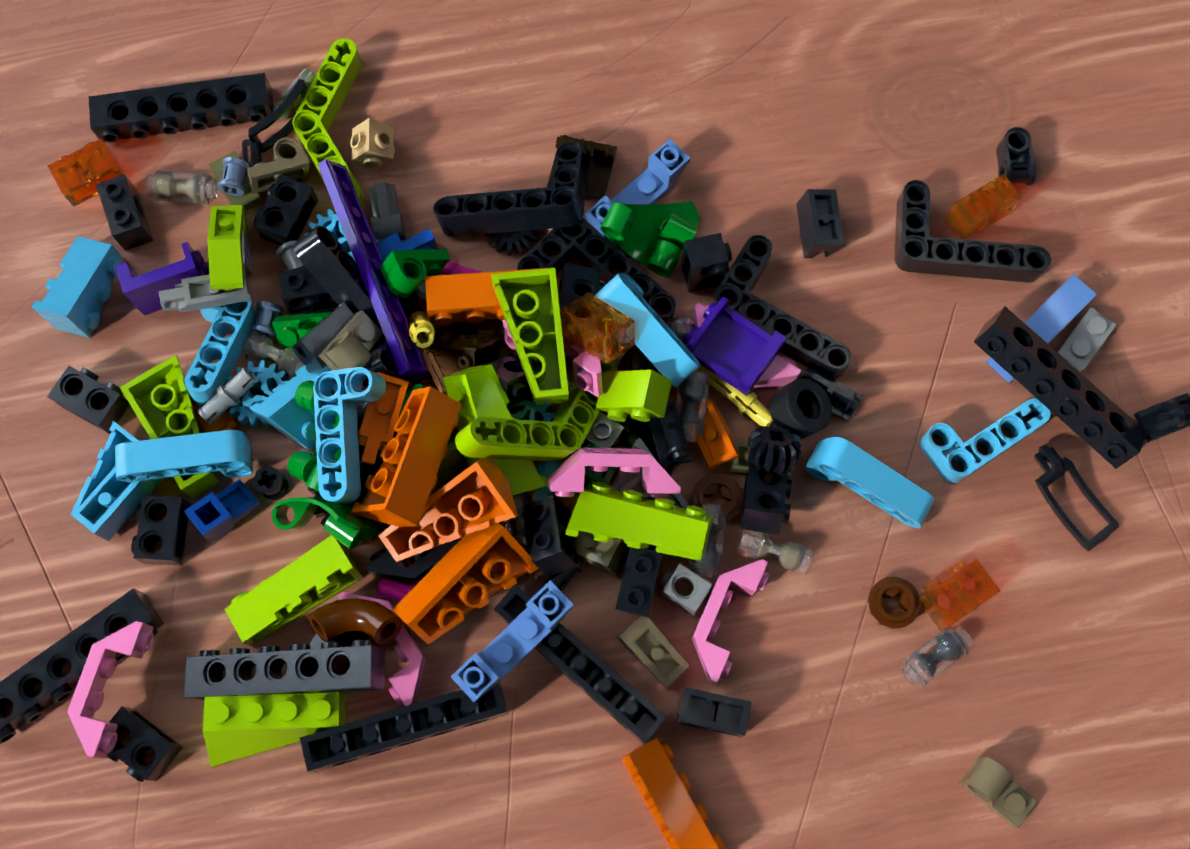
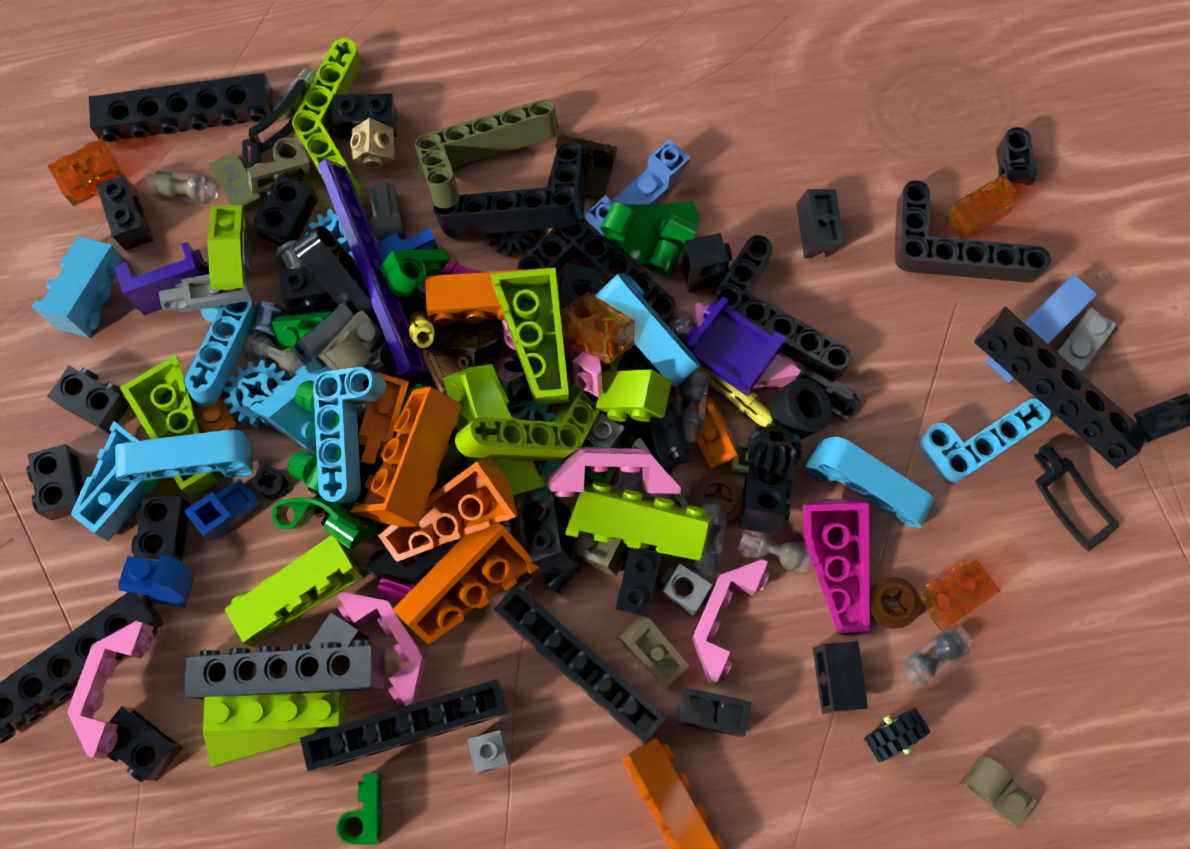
(65, 479): none -> black brick
(164, 580): none -> blue brick
(228, 395): light grey pin -> none
(233, 176): sand blue bush -> none
(354, 109): none -> black brick
(356, 615): reddish brown cylinder -> none
(371, 795): none -> green plate
(478, 140): none -> olive beam
(488, 751): none -> light grey brick
(514, 643): medium blue slope -> none
(839, 550): none -> dark pink wedge
(840, 677): none -> black hinge
(897, 735): none -> black wheel

